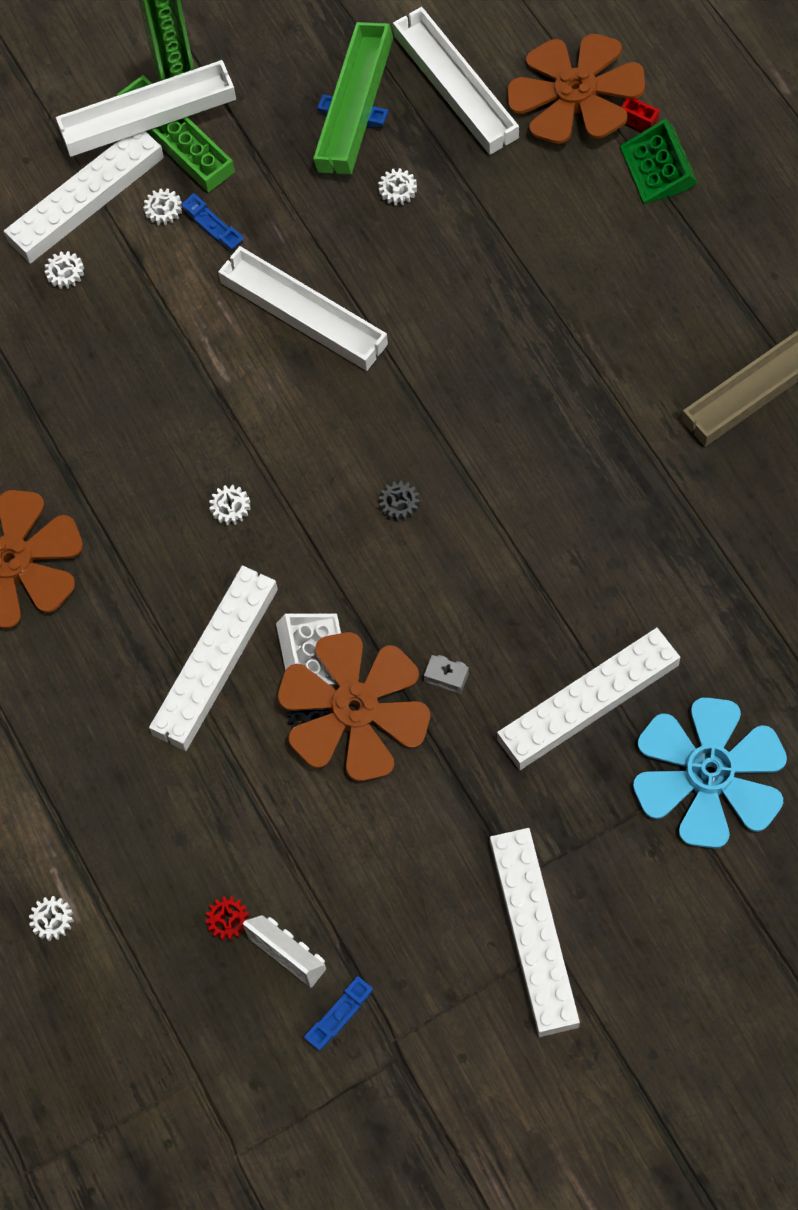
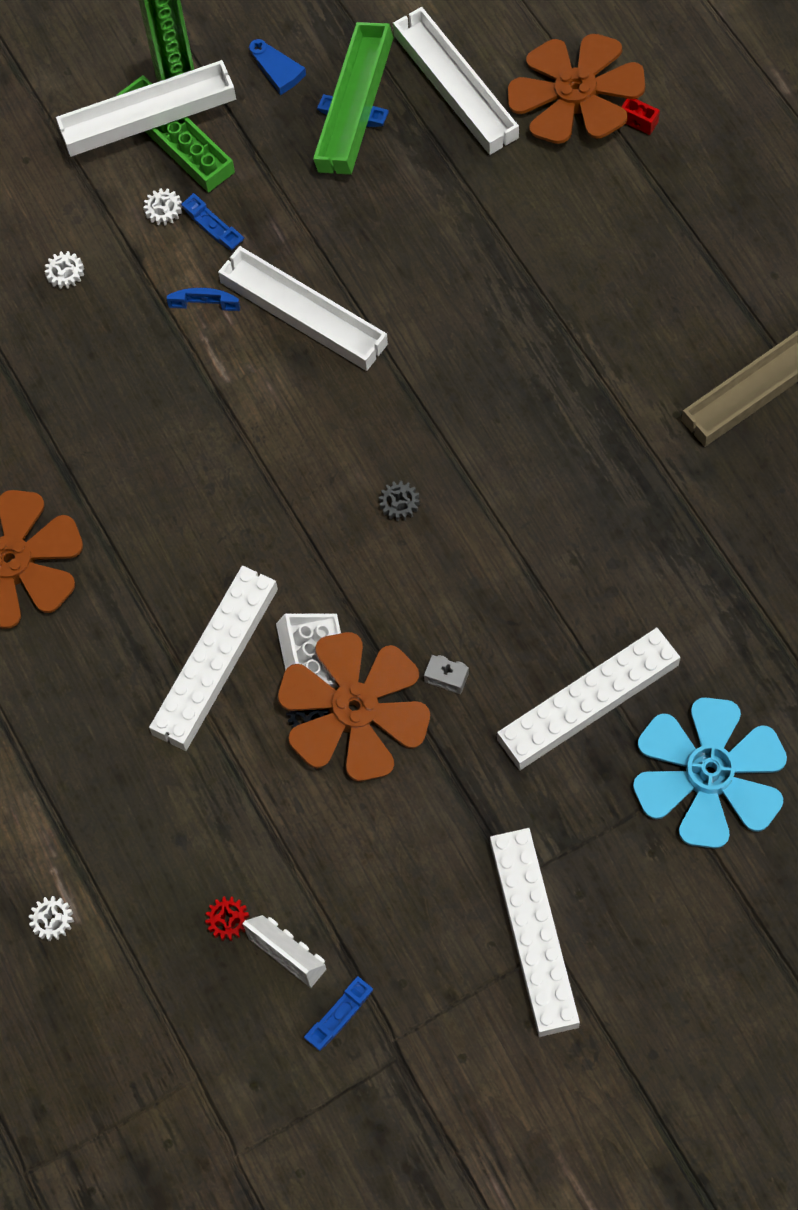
(83, 195): white brick -> none
(203, 295): none -> blue slope
(220, 507): white gear -> none
(277, 67): none -> blue piece
(397, 187): white gear -> none
(658, 162): green slope -> none

